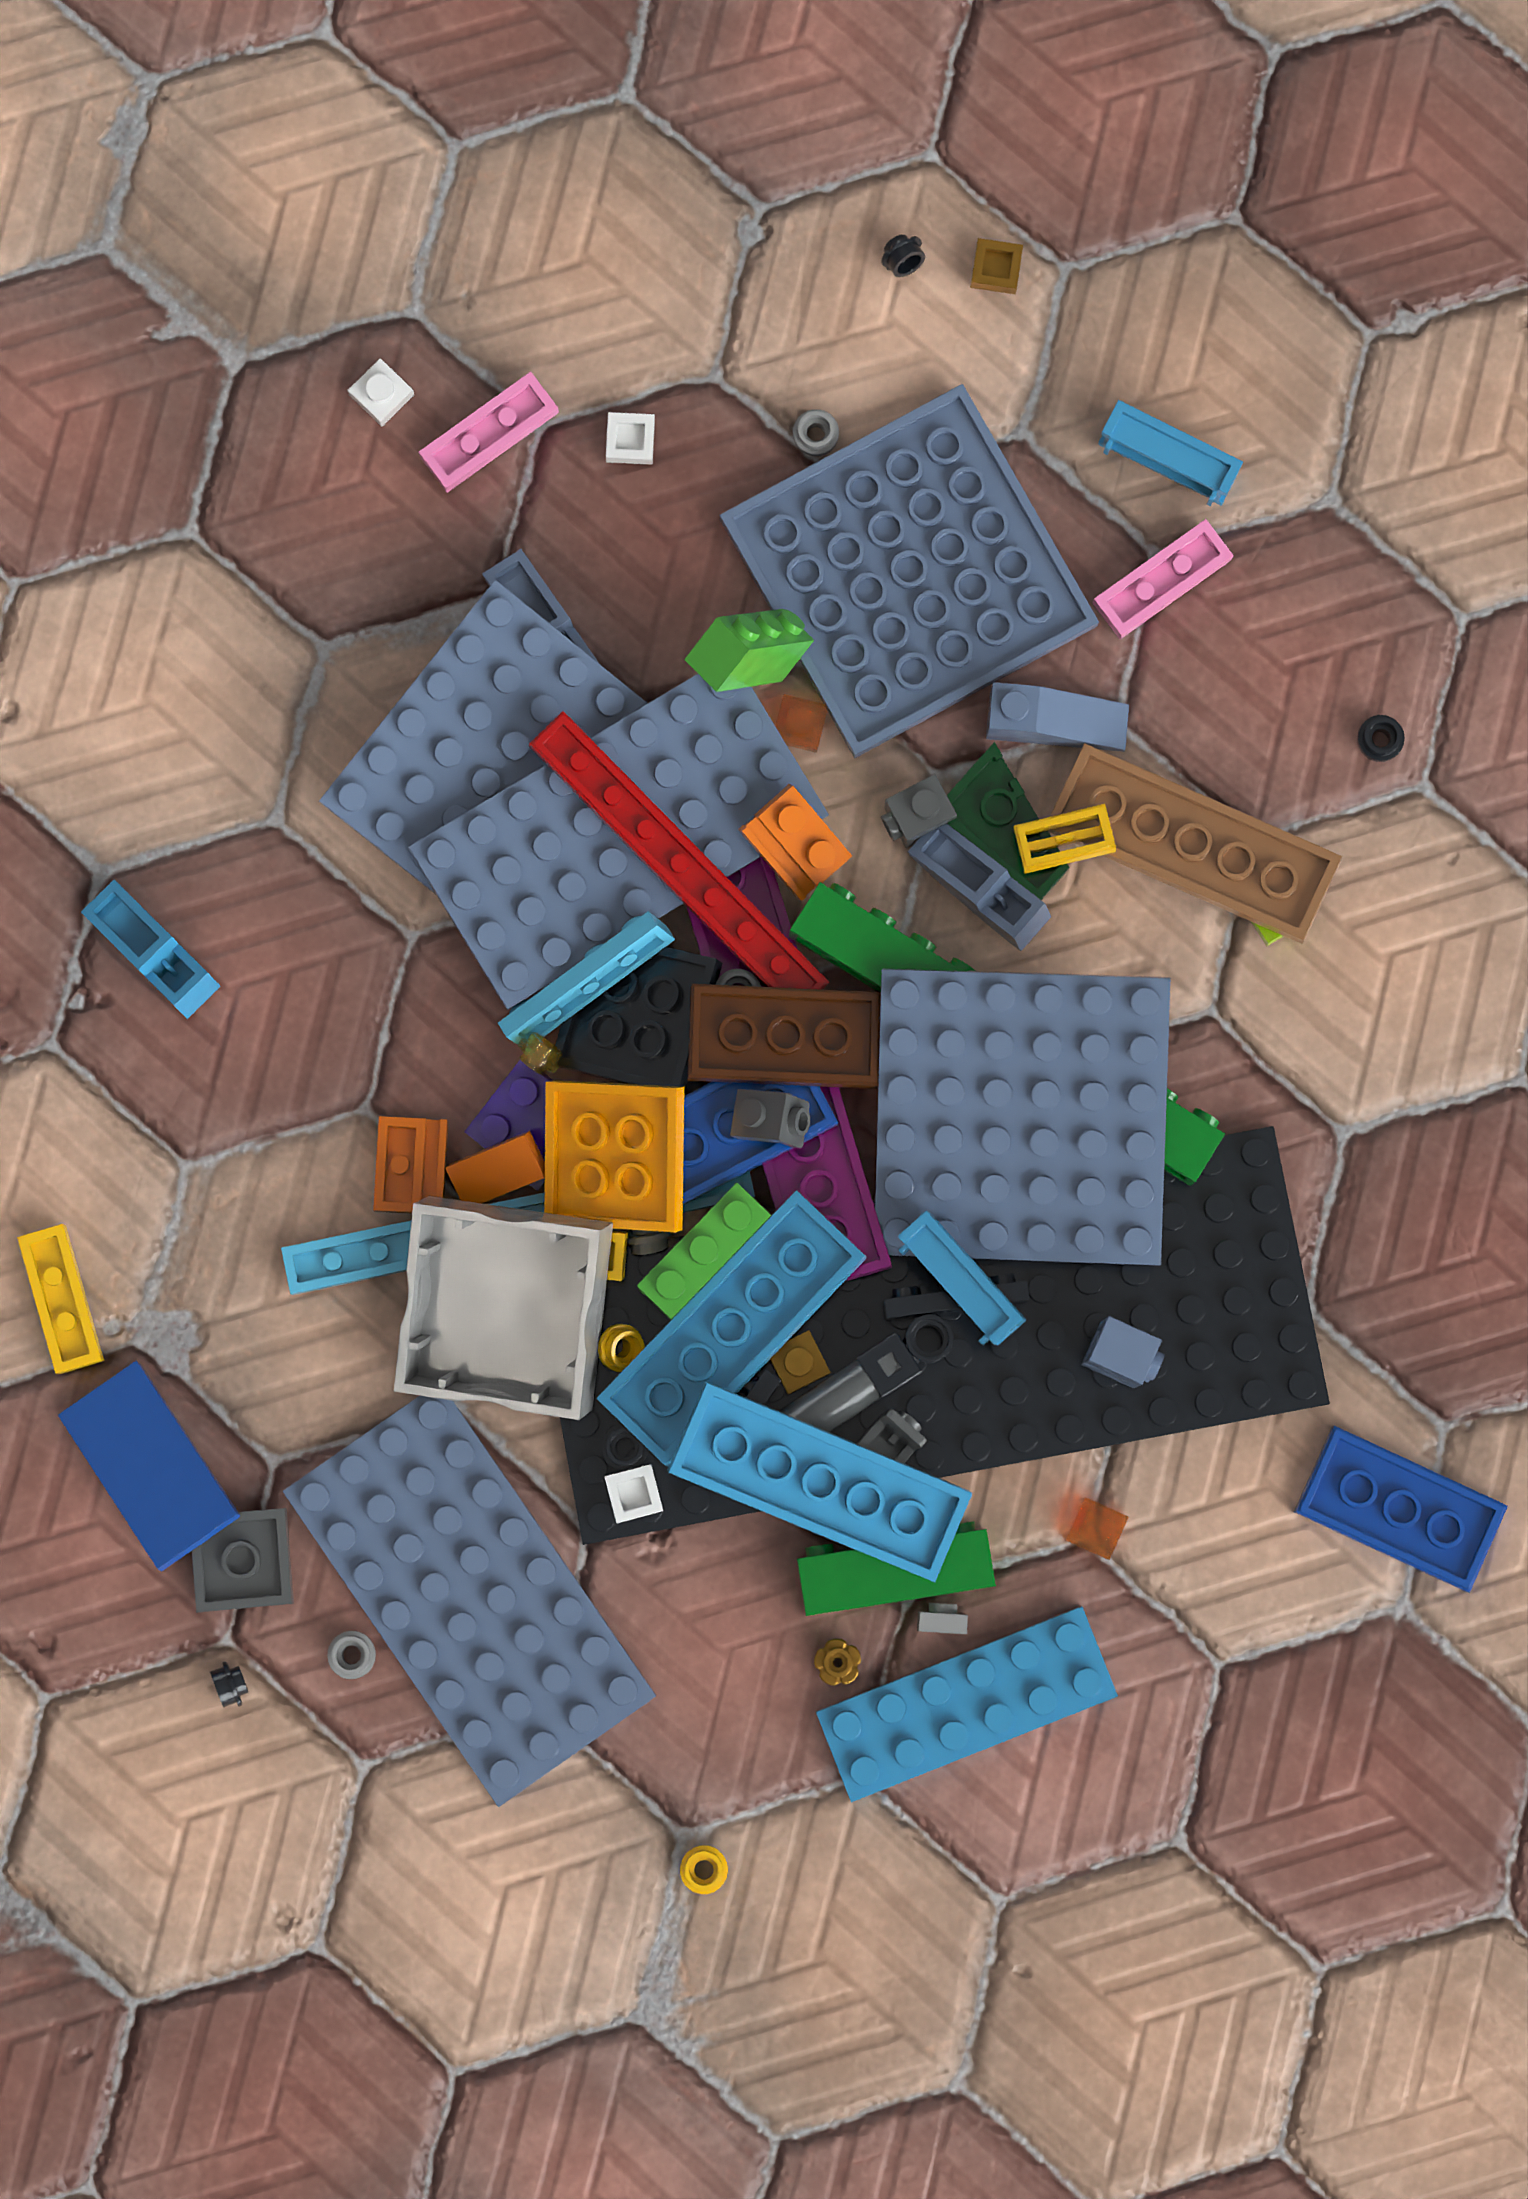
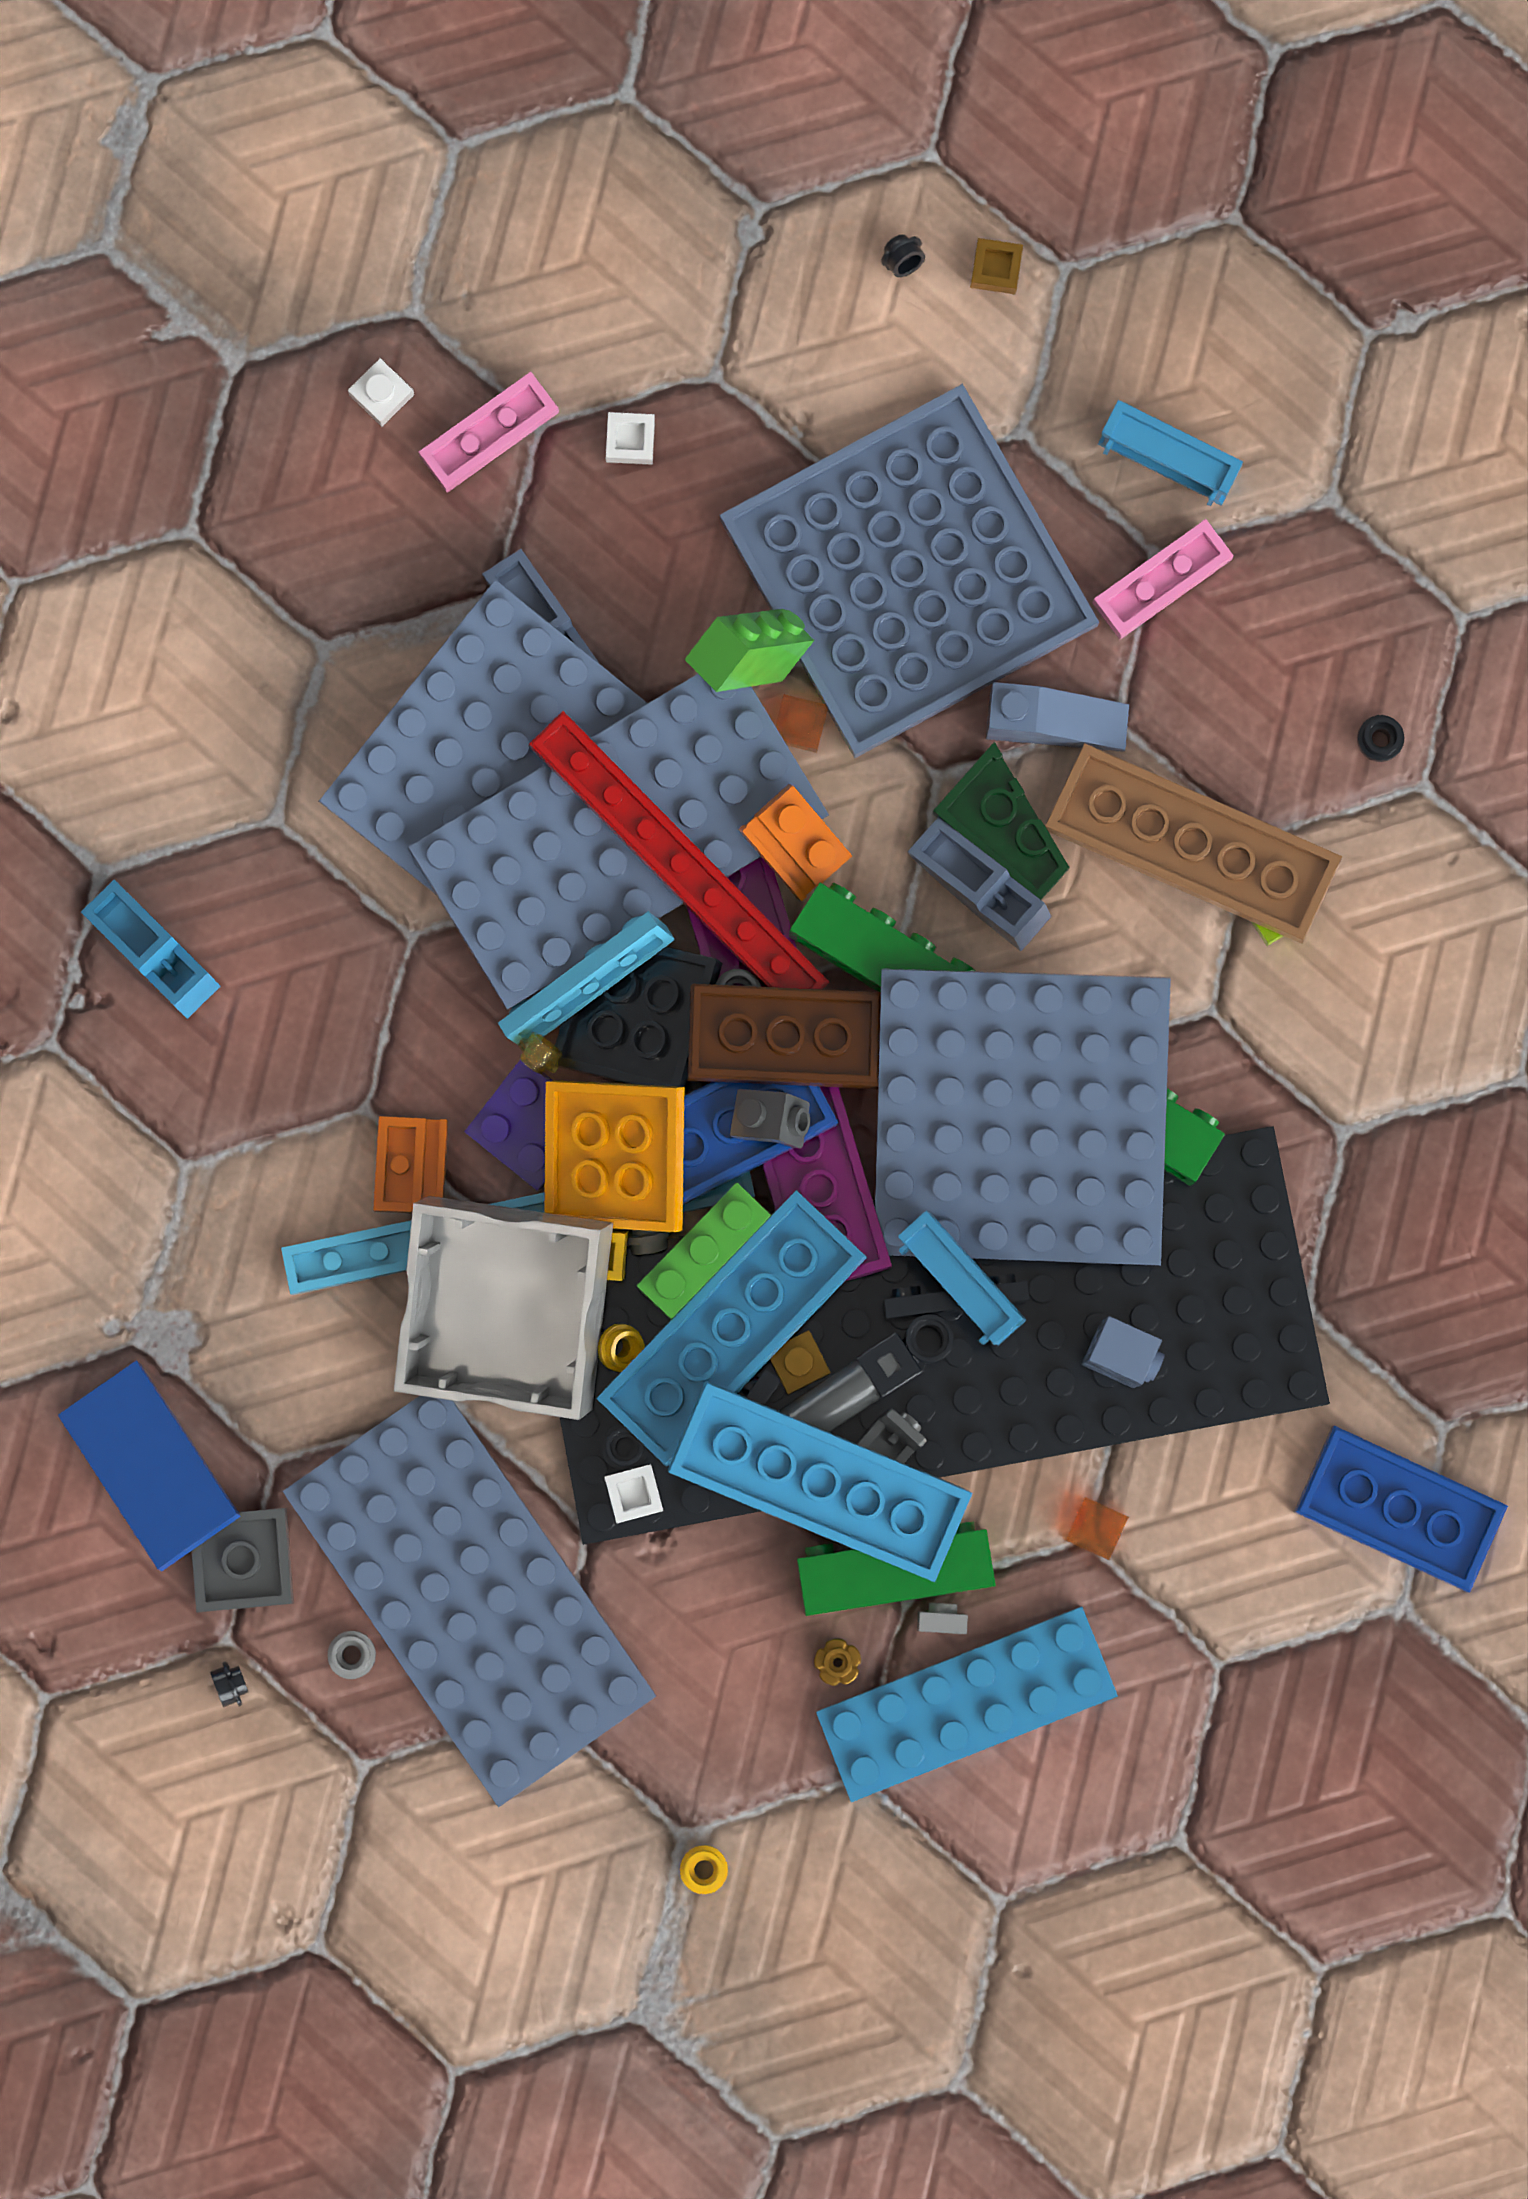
(60, 1299): yellow plate -> none
(497, 1169): orange tile -> none
(818, 419): light grey plate -> none
(917, 811): dark grey bracket -> none
(1067, 856): yellow tile -> none

